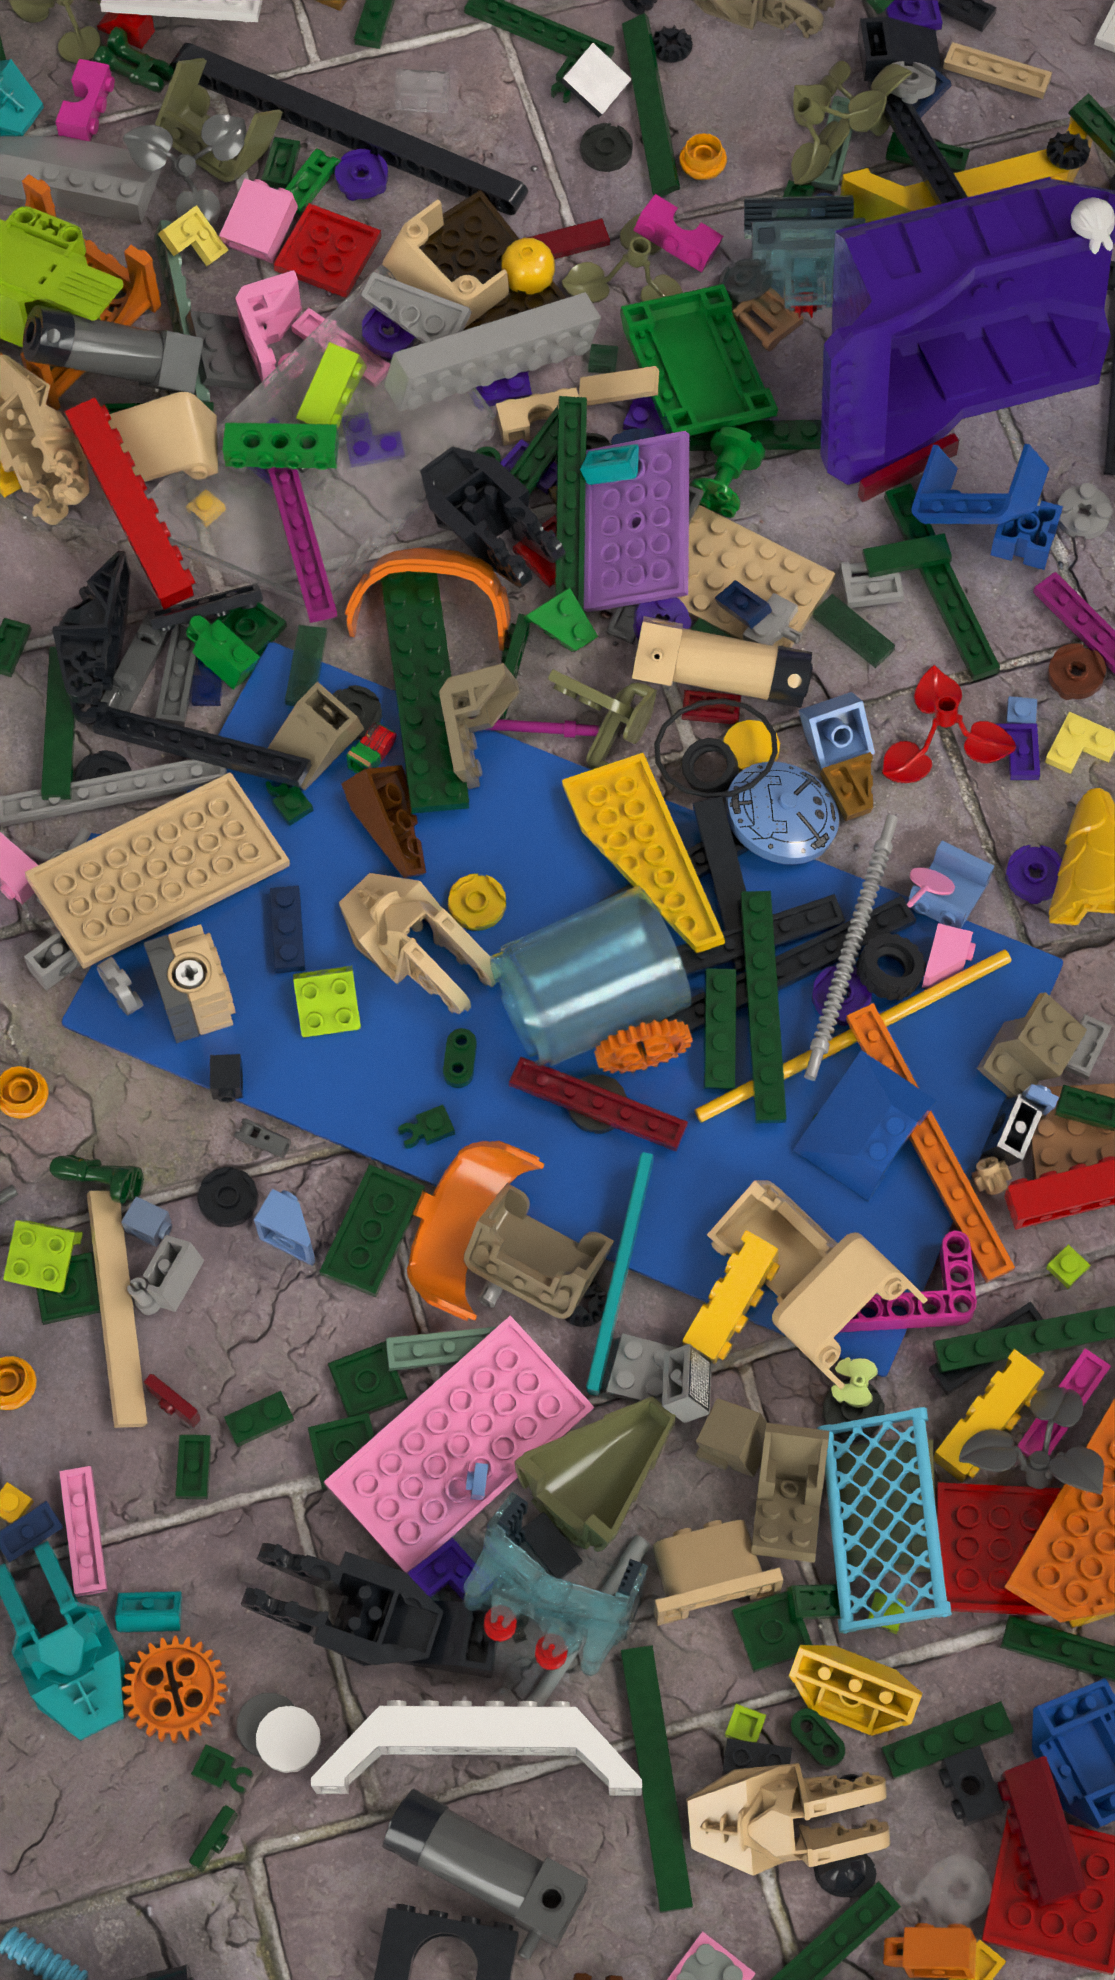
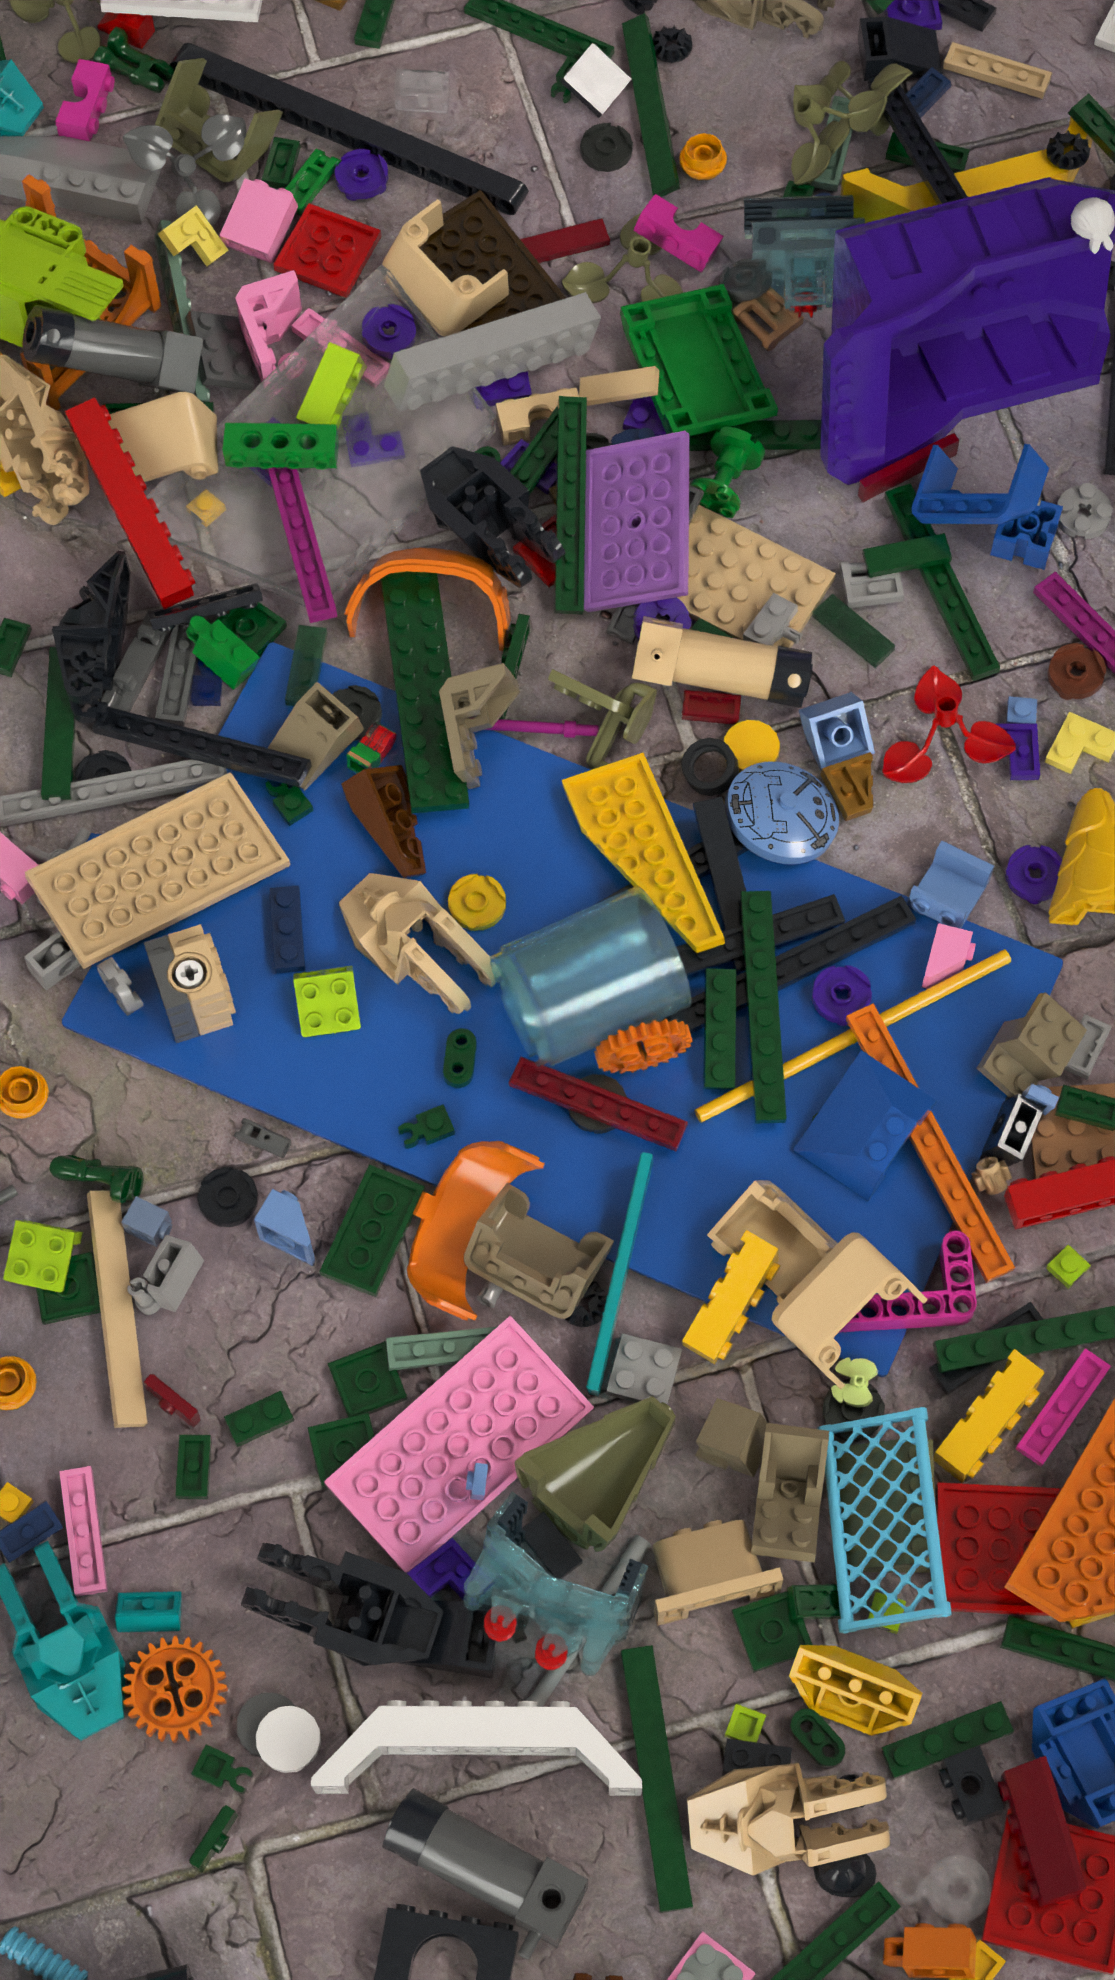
(226, 1077): black brick -> none
(415, 310): light grey wing -> none
(528, 265): yellow cylinder -> none
(563, 620): green wing -> none
(603, 358): clear green tile -> none
(611, 464): teal slope -> none
(686, 1383): light grey brick -> none
(716, 794): black piece -> none
(743, 604): dark blue plate -> none
(820, 1044): light grey hose -> none
(902, 951): black tyre -> none
(917, 85): light grey plate -> none
(929, 881): bright pink piece -> none
(1078, 1467): dark grey plant -> none

